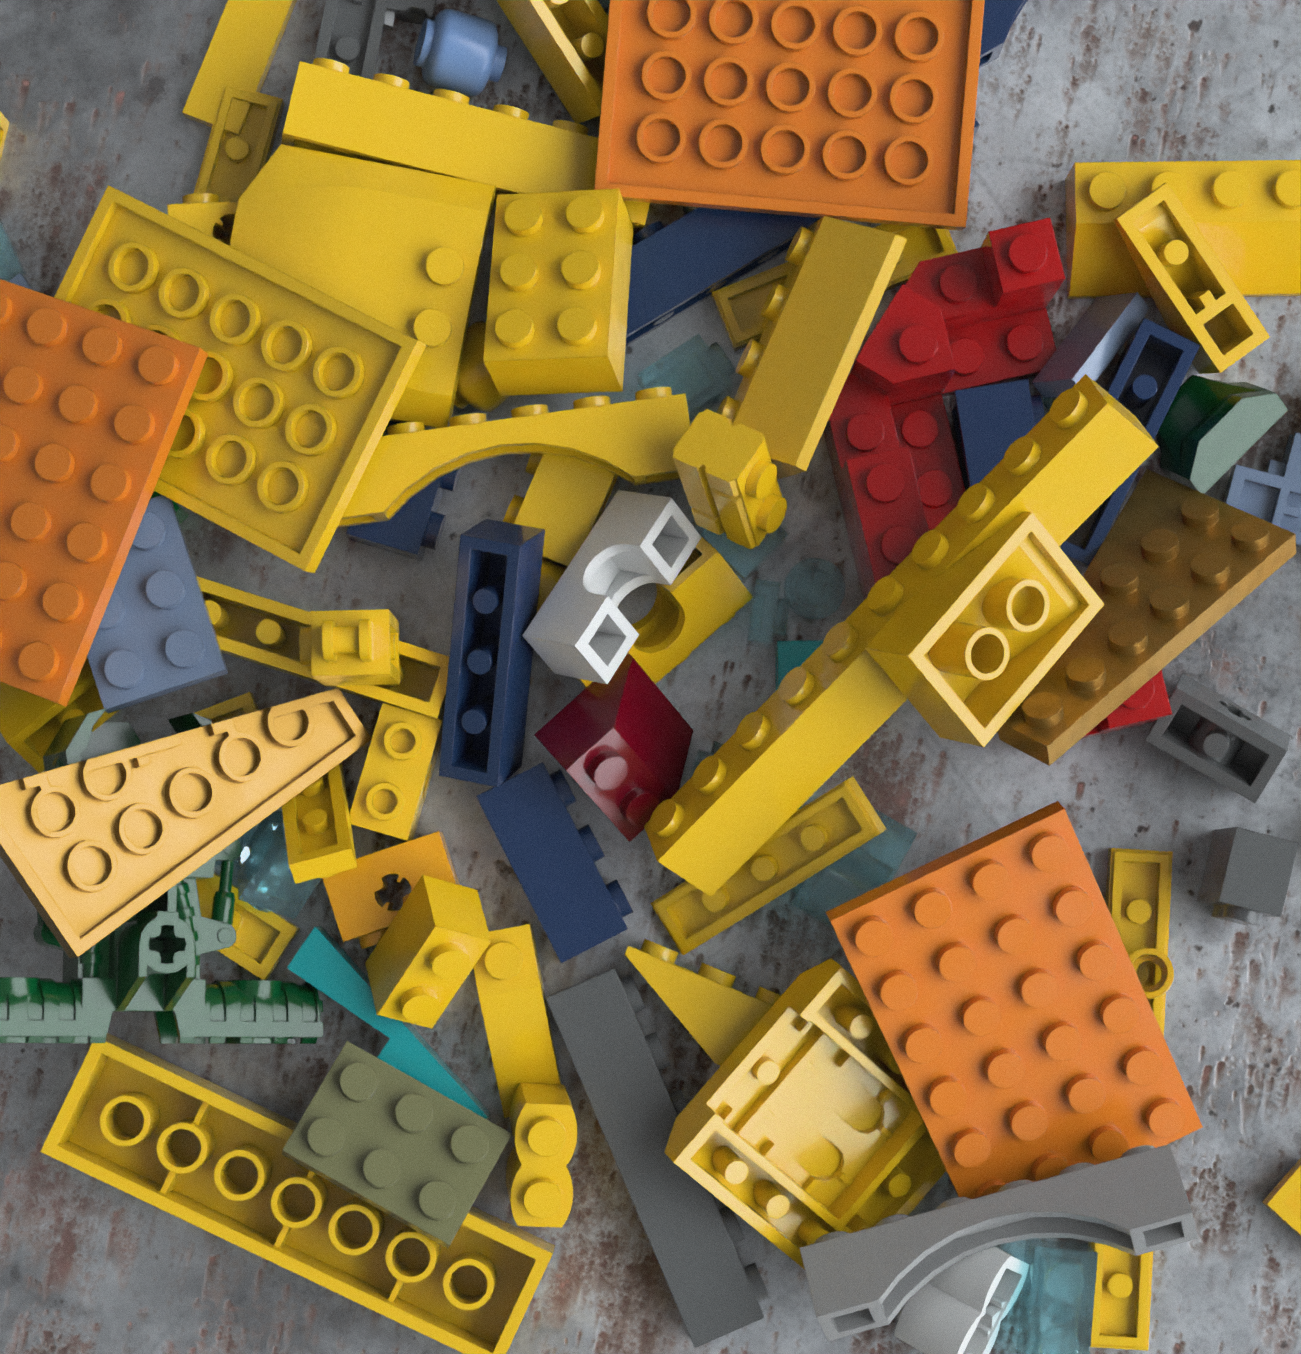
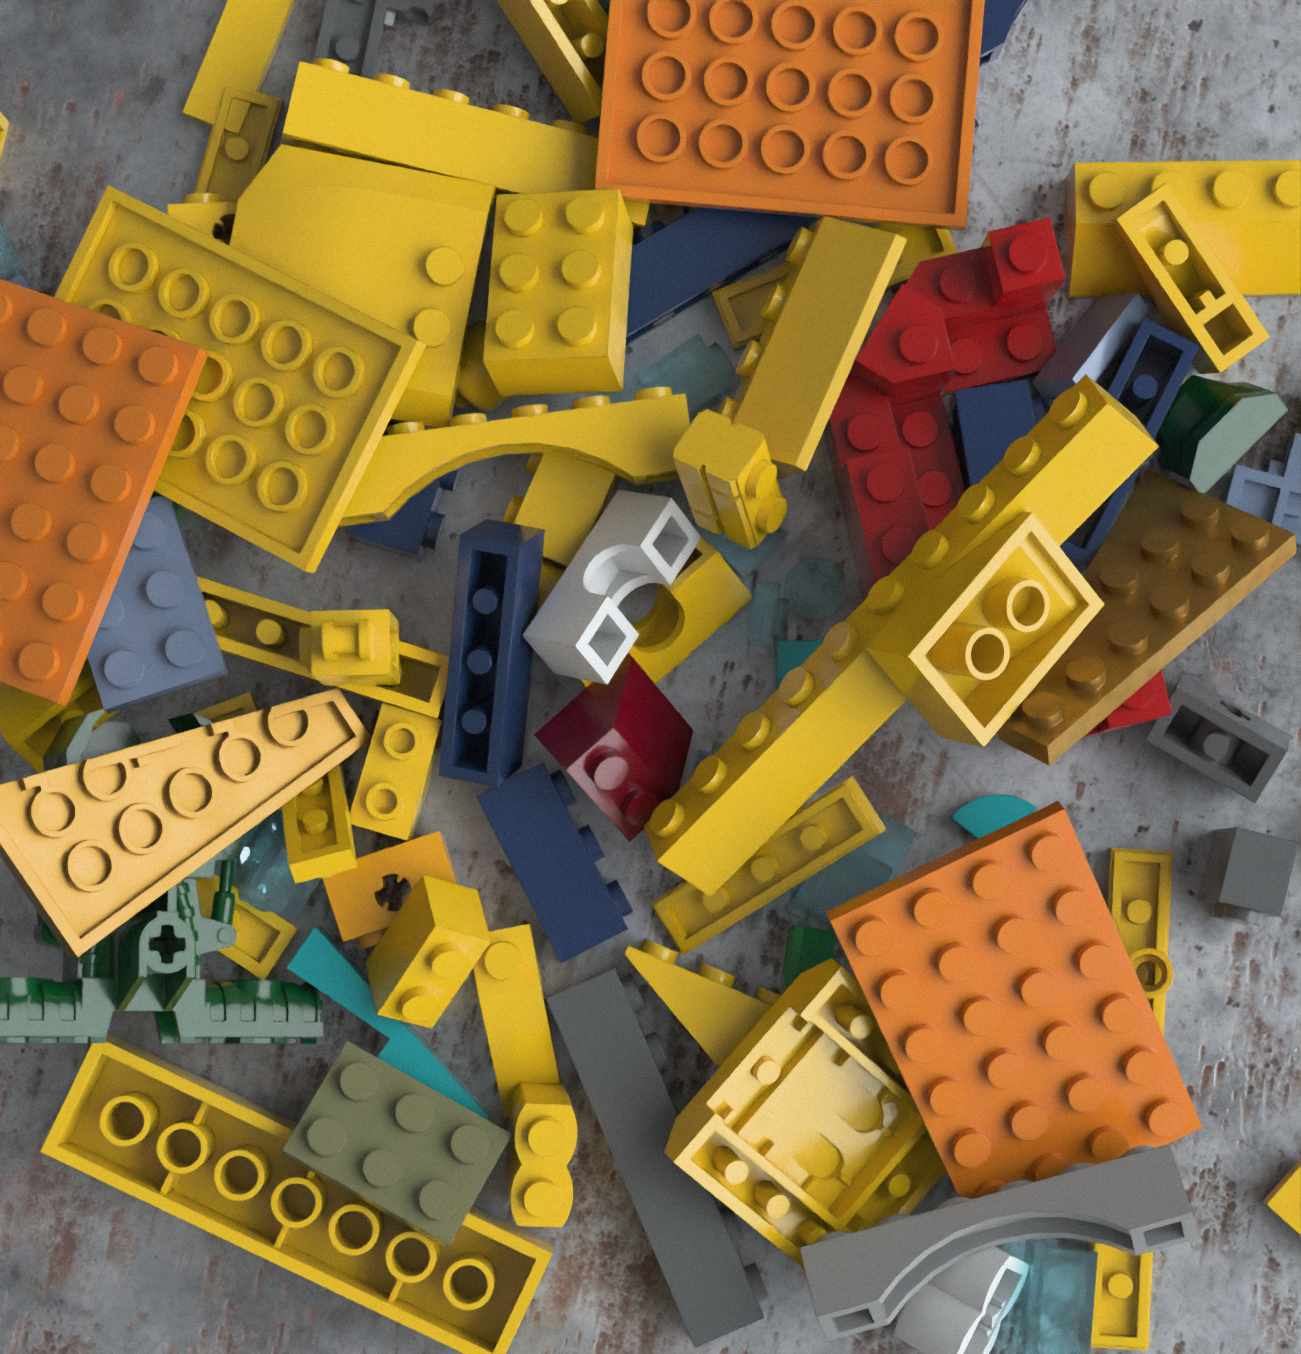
(459, 52): medium blue head -> none
(804, 950): none -> green slope
(991, 813): none -> teal tile

